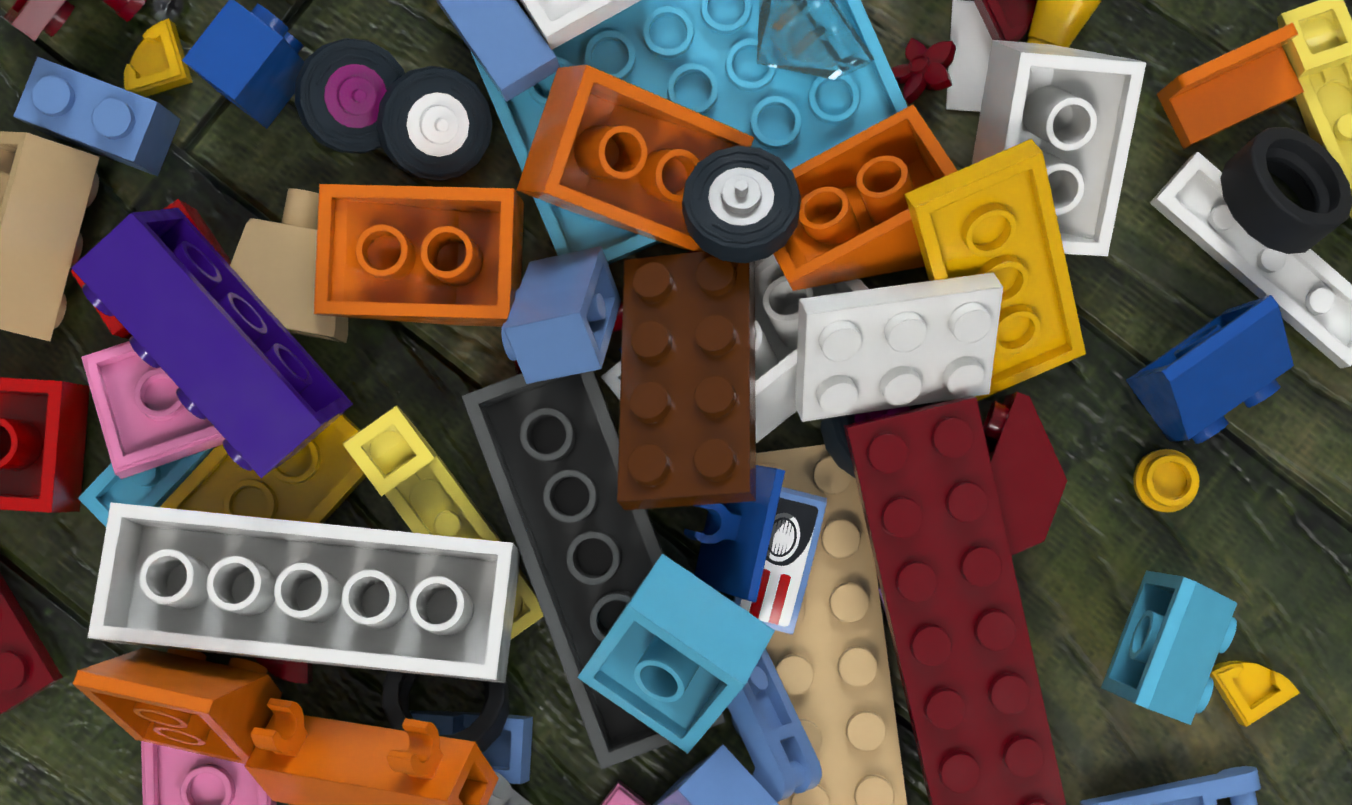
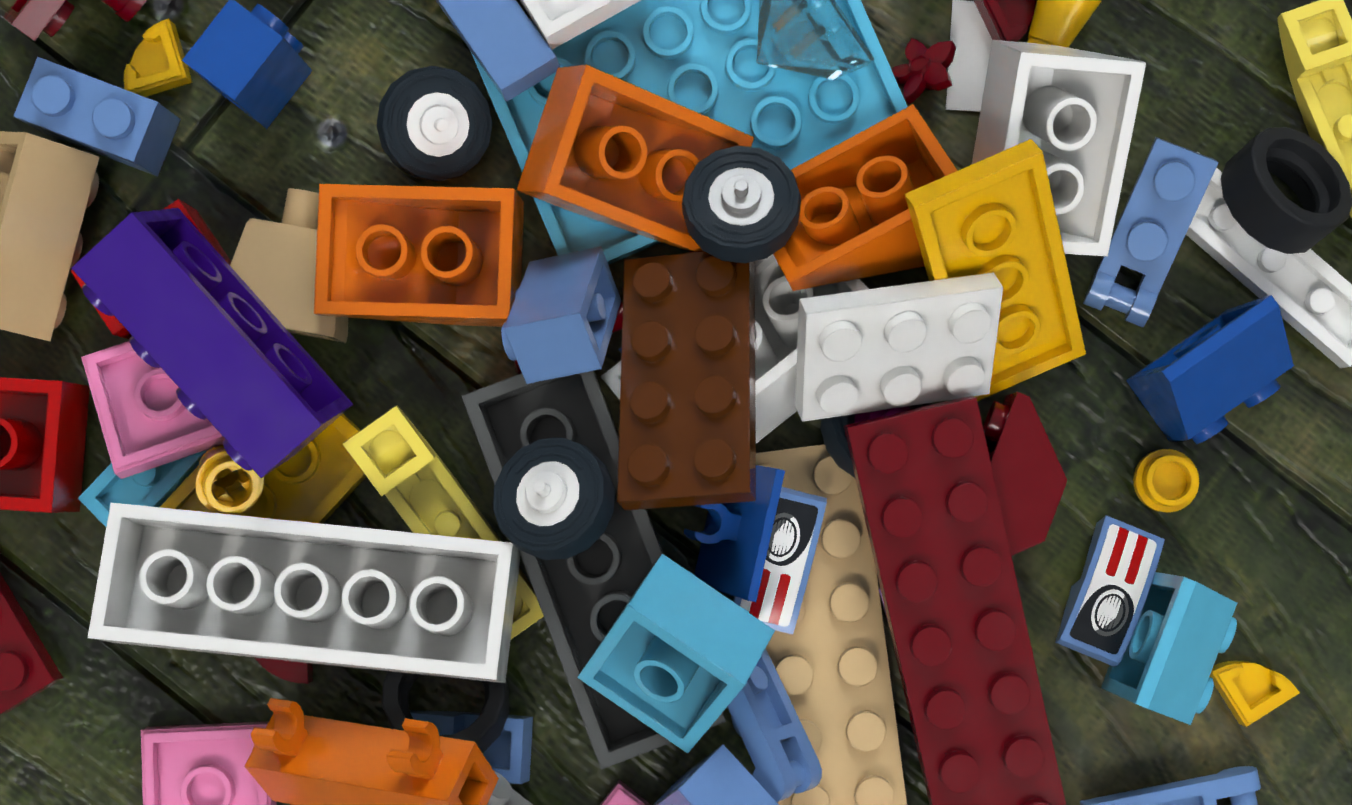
(183, 700): orange slope -> none
(228, 494): none -> yellow cone
(342, 93): black wheel -> none
(553, 498): none -> black wheel
(1111, 591): none -> slope
(1151, 229): none -> medium blue plate
(1231, 88): orange panel -> none

